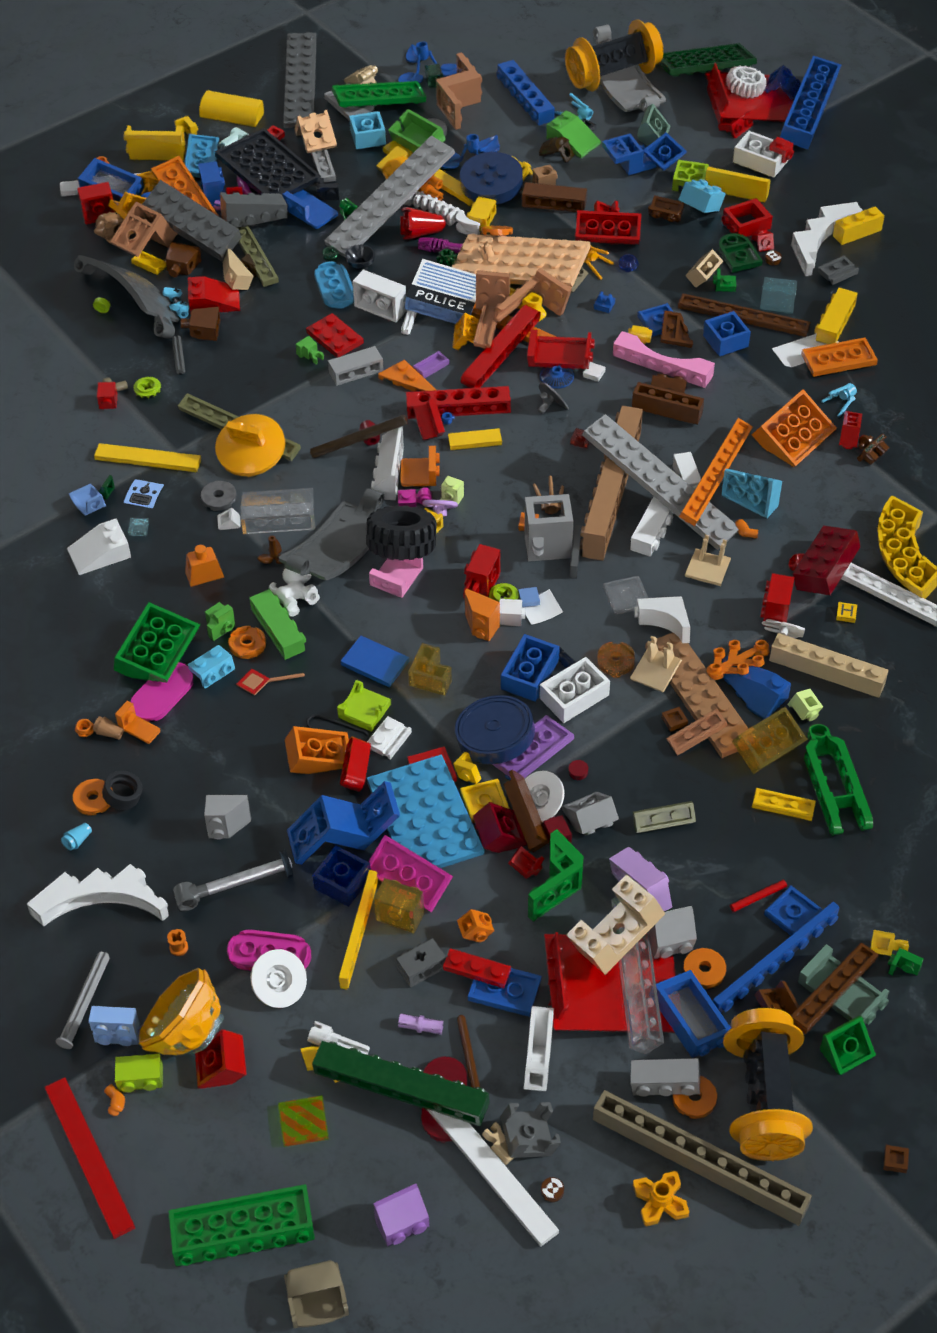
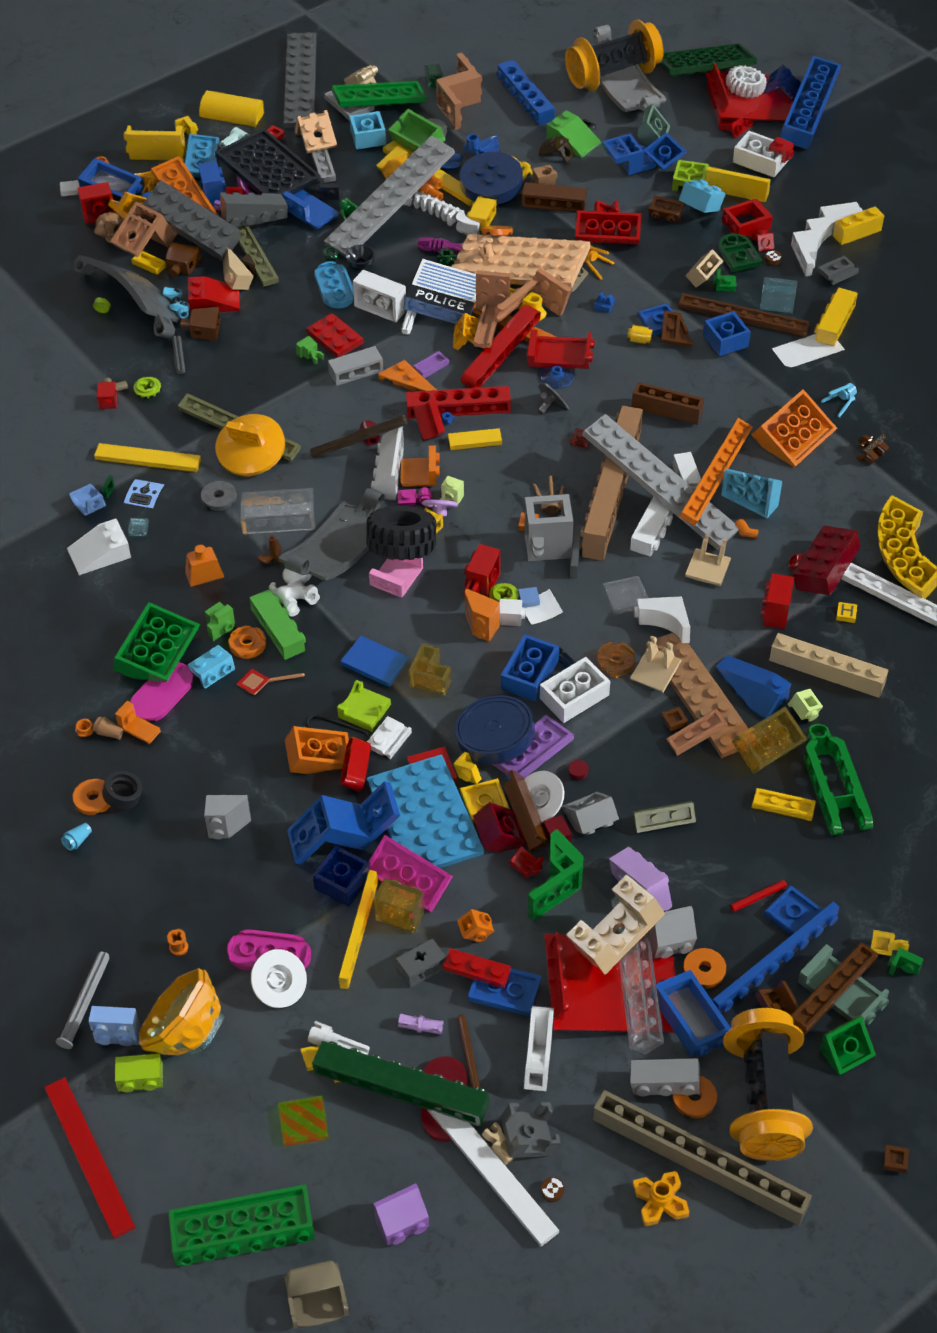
(69, 894): white arch -> none
(117, 1100): orange arm -> none
(188, 895): piece -> none
(221, 1060): red slope -> none
(229, 520): white slope -> none
(419, 53): blue plant -> none
(419, 223): red cone -> none
(583, 111): medium azure plant -> none
(594, 372): white tile -> none
(628, 262): clear blue plate -> none
(633, 350): bright pink arch -> none
(676, 384): reddish brown bracket -> none
(718, 669): orange plant -> none
(784, 628): white piece -> none
(839, 357): orange plate -> none
(850, 430): red slope -> none

